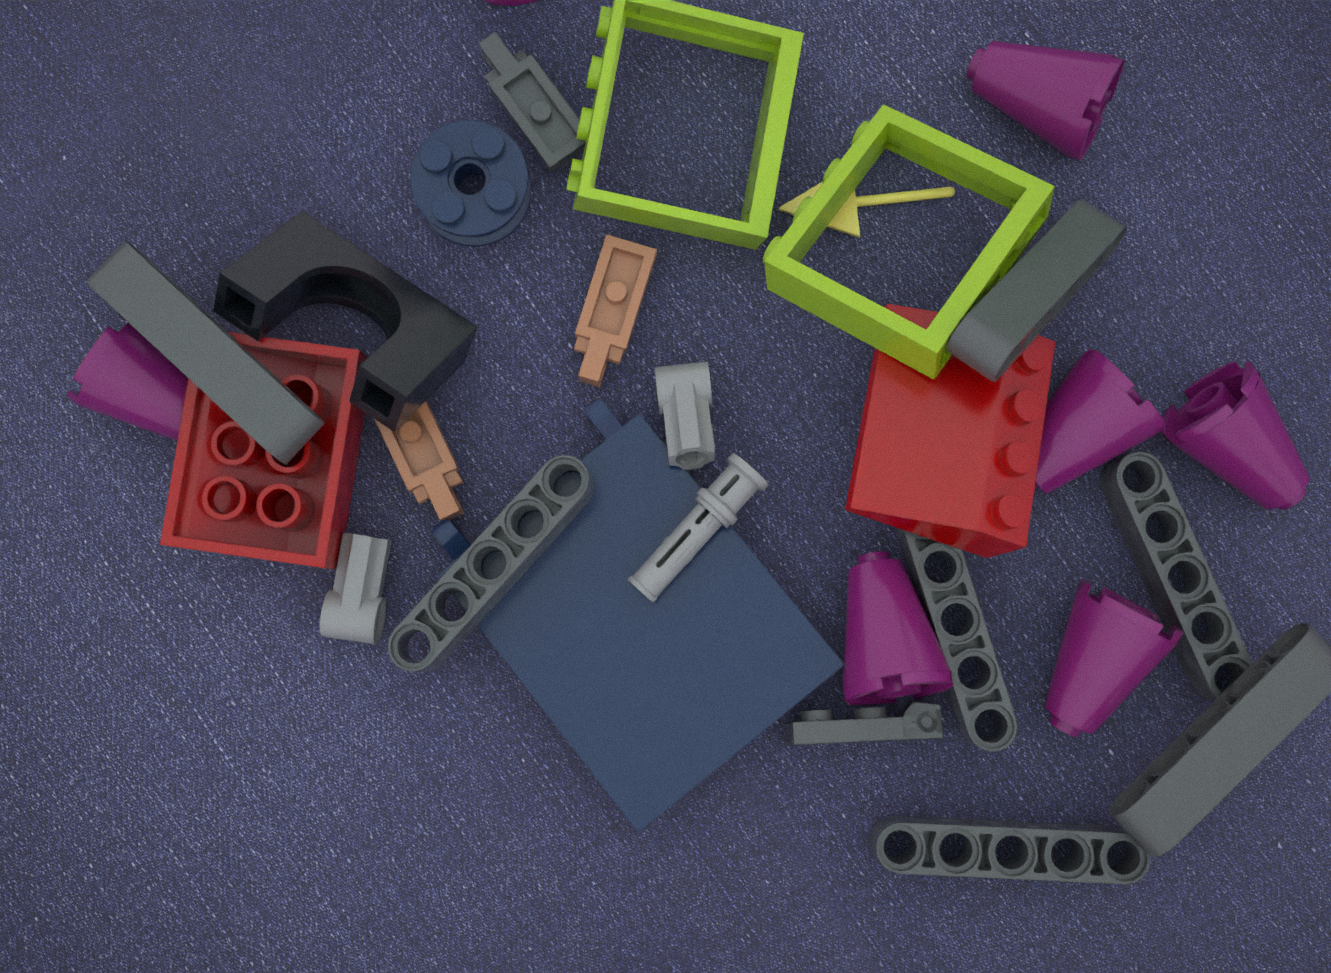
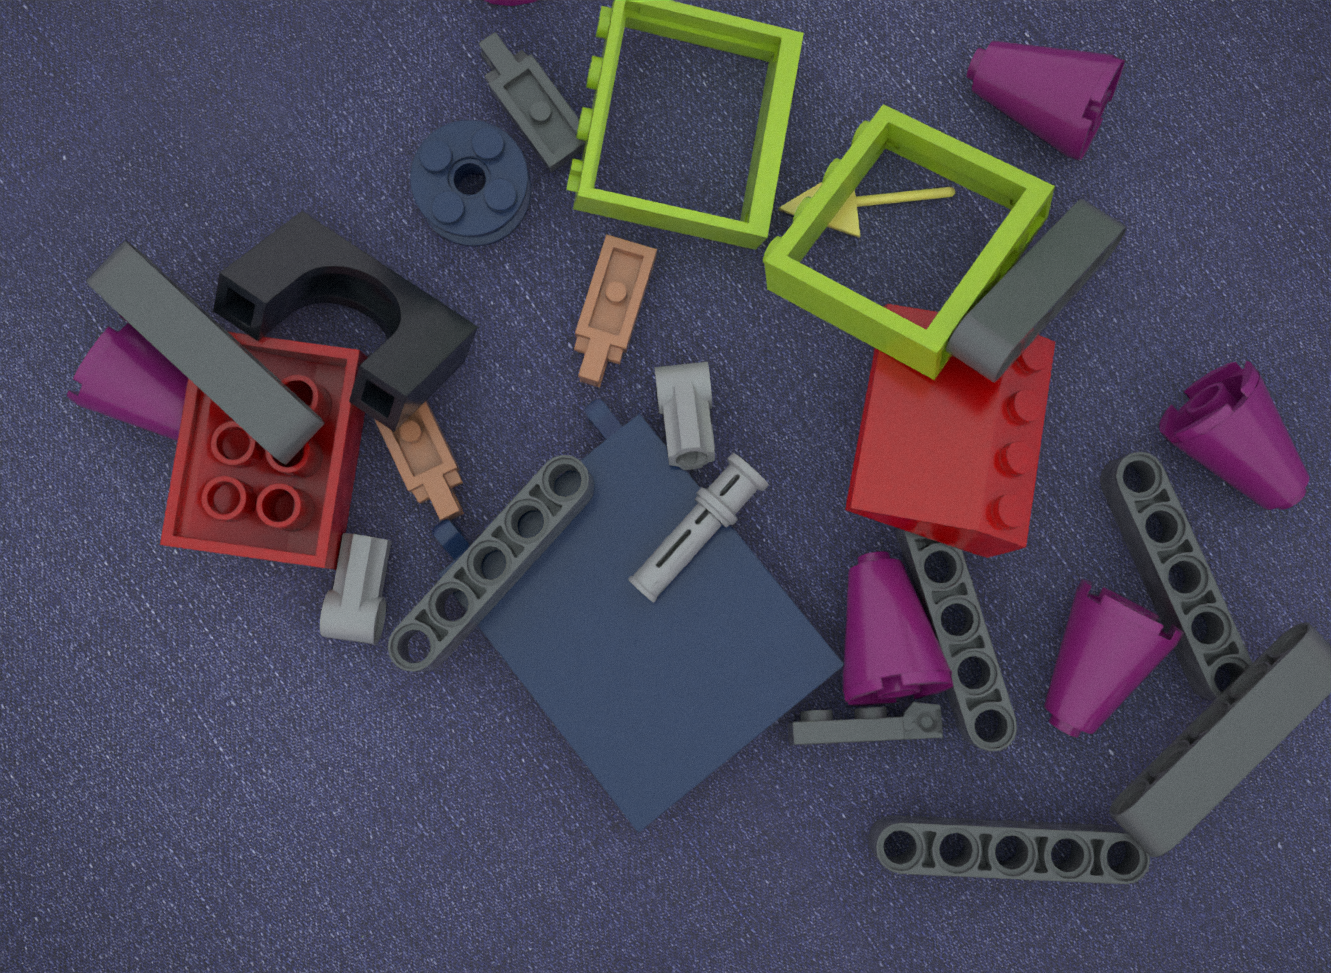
(1091, 421): magenta cone -> none

